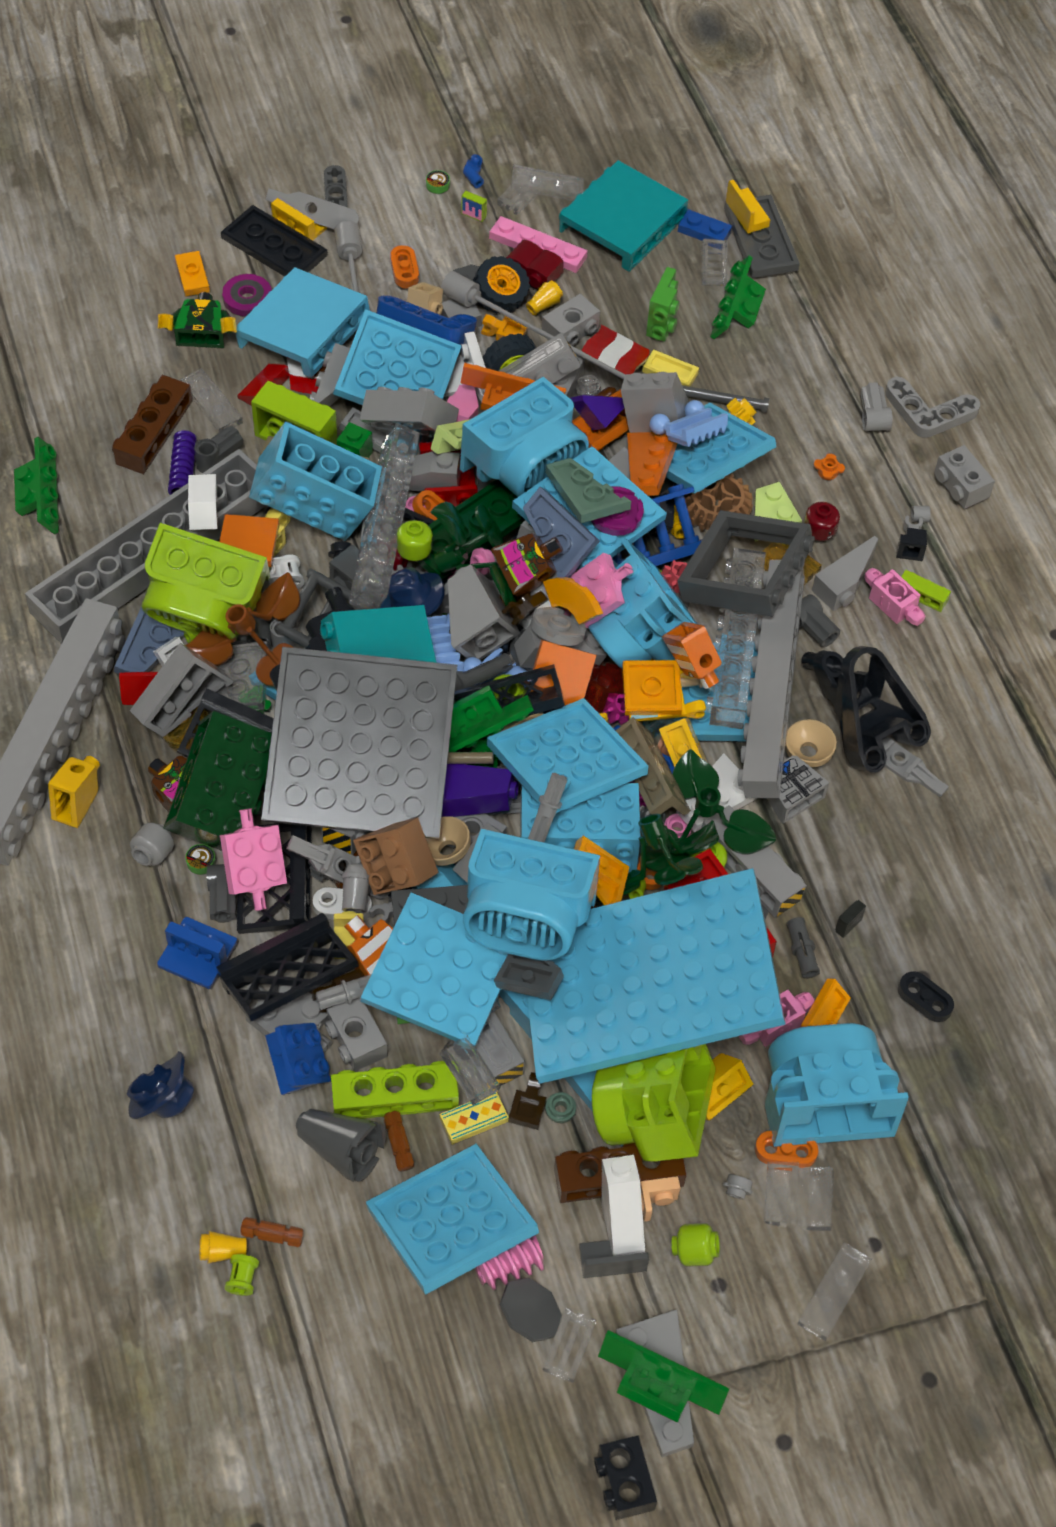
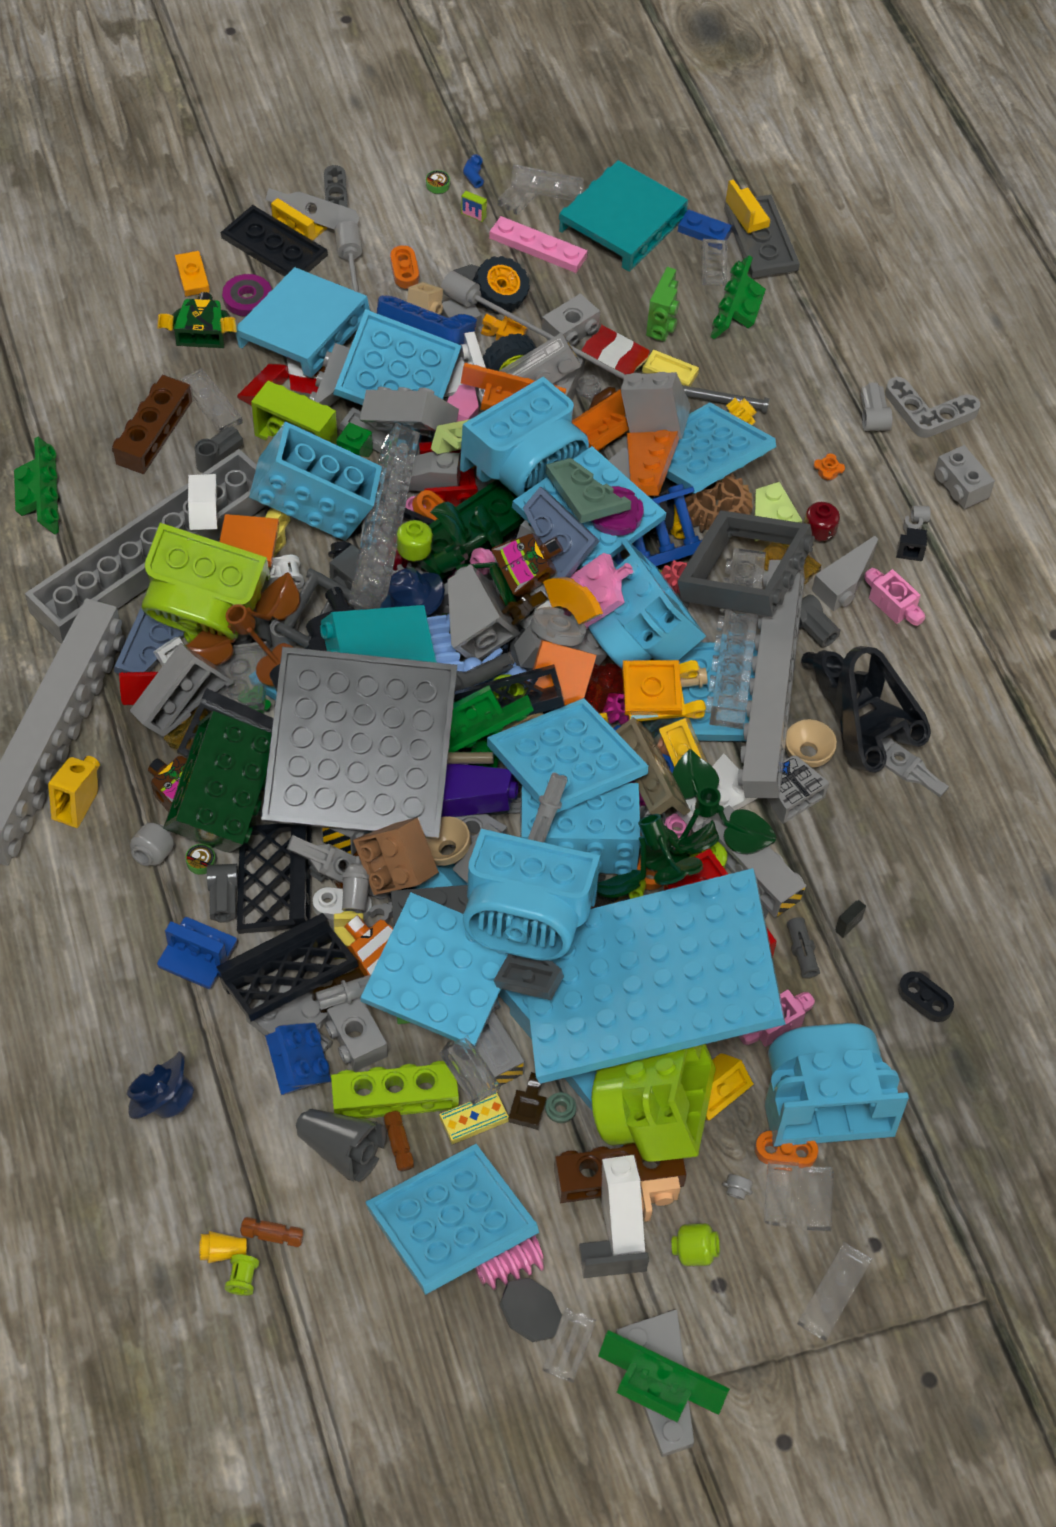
(181, 460): dark purple piece -> none
(253, 859): bright pink plate -> none
(538, 263): dark red brick -> none
(545, 297): yellow cone -> none
(598, 410): dark purple slope -> none
(611, 873): light orange wing -> none
(633, 1477): black brick -> none
(693, 427): light blue gear -> none
(694, 652): orange torso -> none
(828, 1005): light orange plate -> none
(931, 593): lime piece -> none

